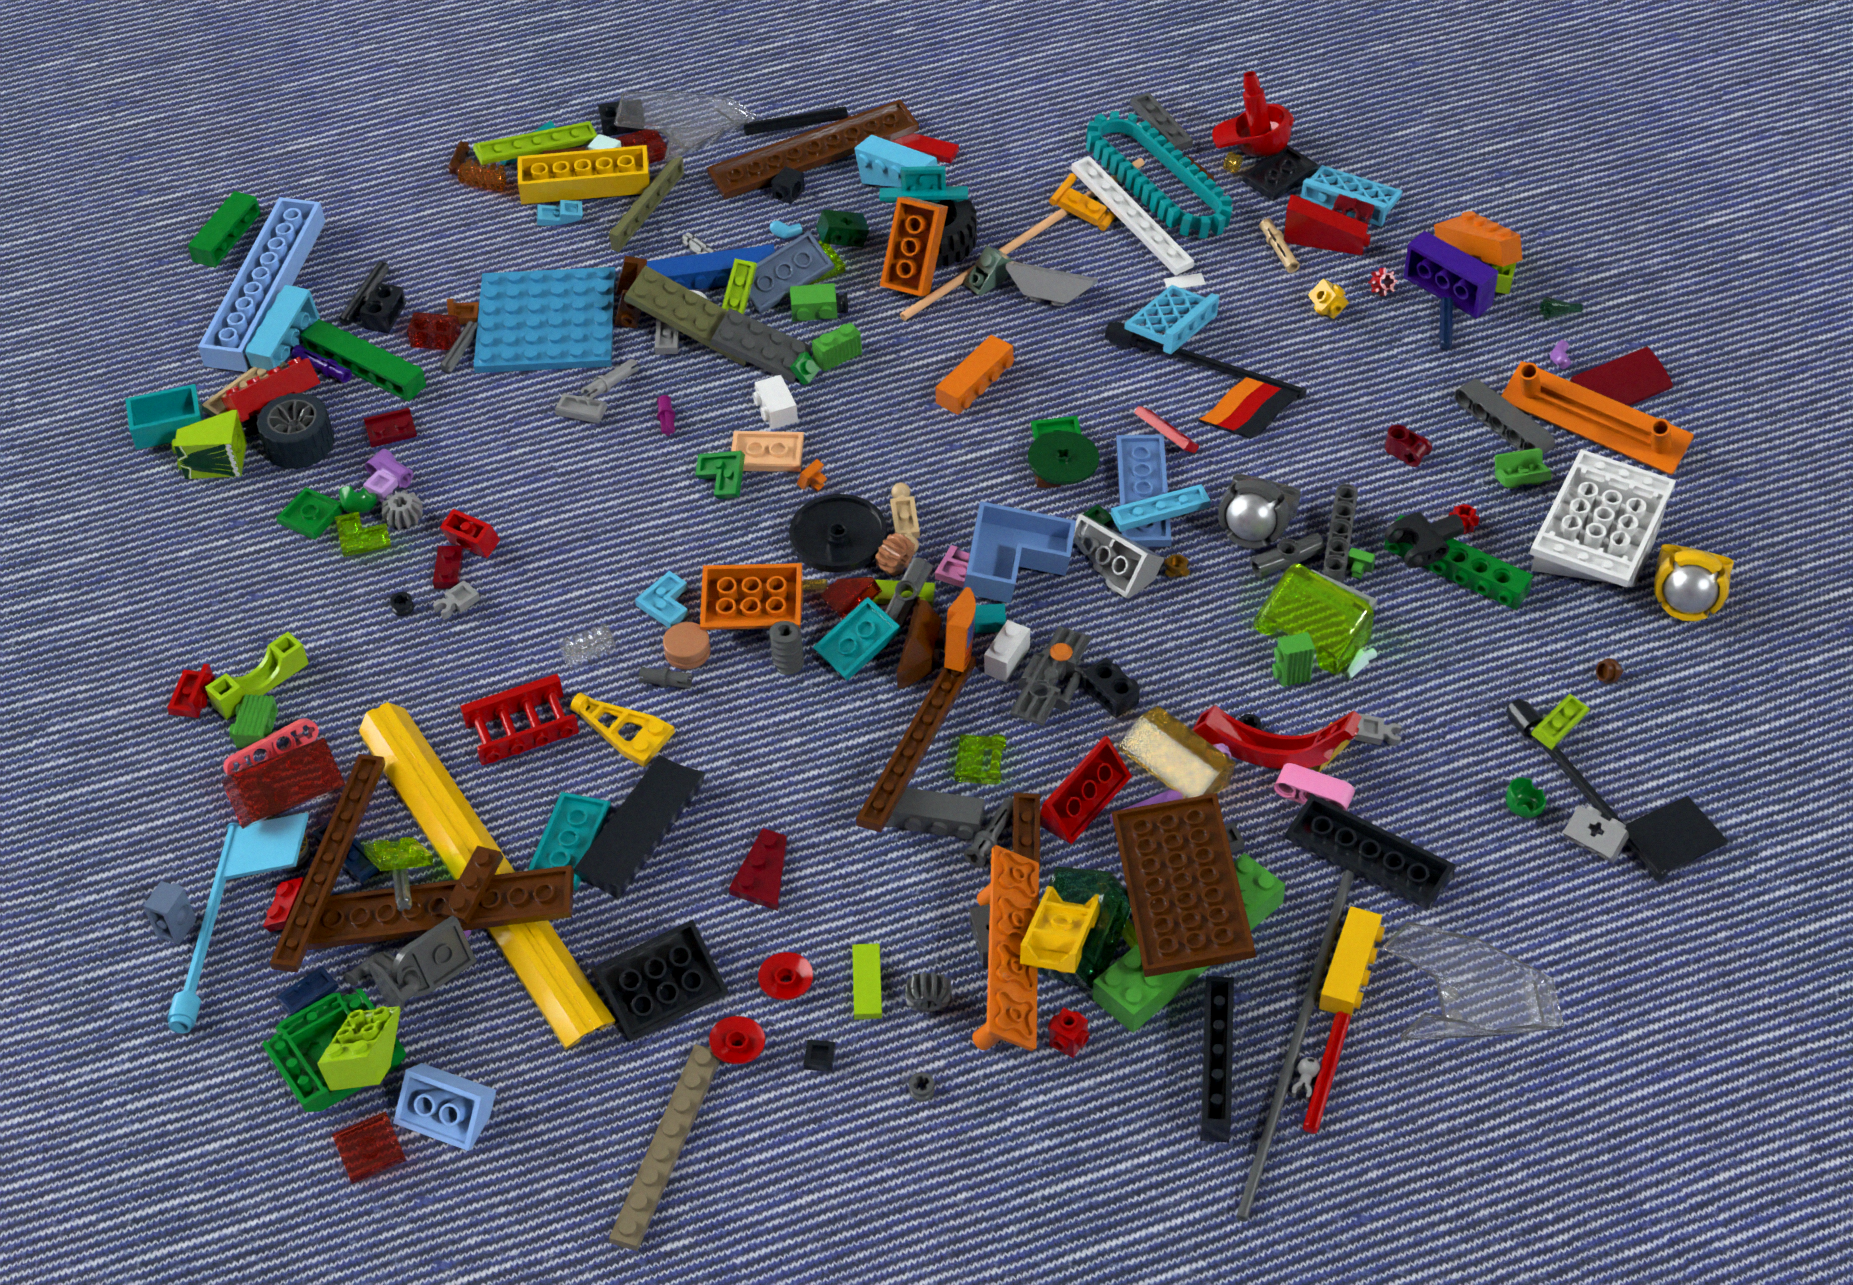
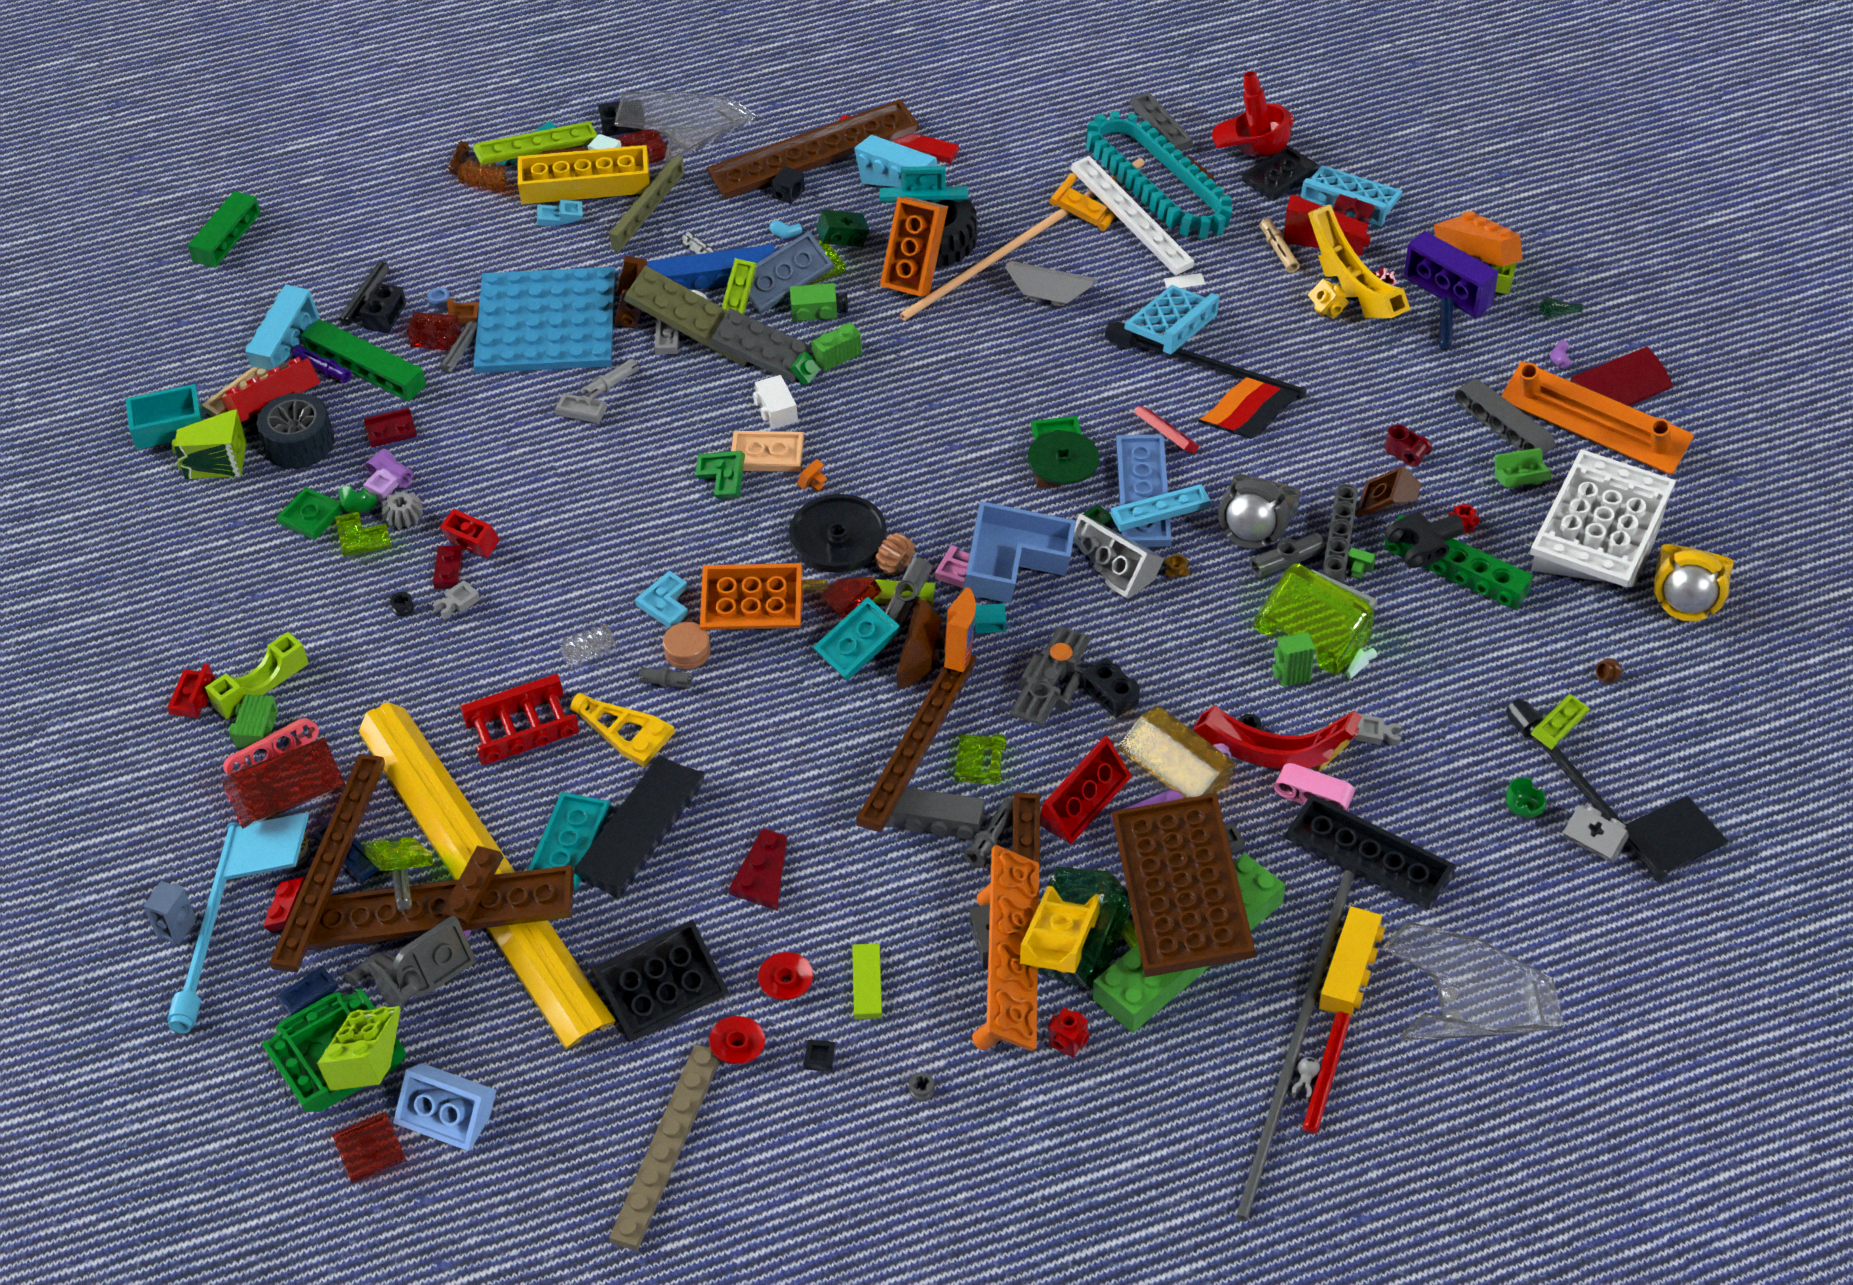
(267, 268): light blue brick -> none
(438, 297): none -> medium blue tile
(666, 415): magenta axle -> none
(786, 647): dark grey piece -> none
(795, 120): black axle -> none
(904, 513): tan plate -> none
(928, 992): dark grey gear -> none
(974, 374): orange brick -> none
(988, 271): sand green slope -> none
(1007, 651): white brick -> none
(1217, 1059): black brick -> none
(1232, 162): clear yellow bush -> none
(1340, 260): none -> yellow arch
(1388, 492): none -> reddish brown slope

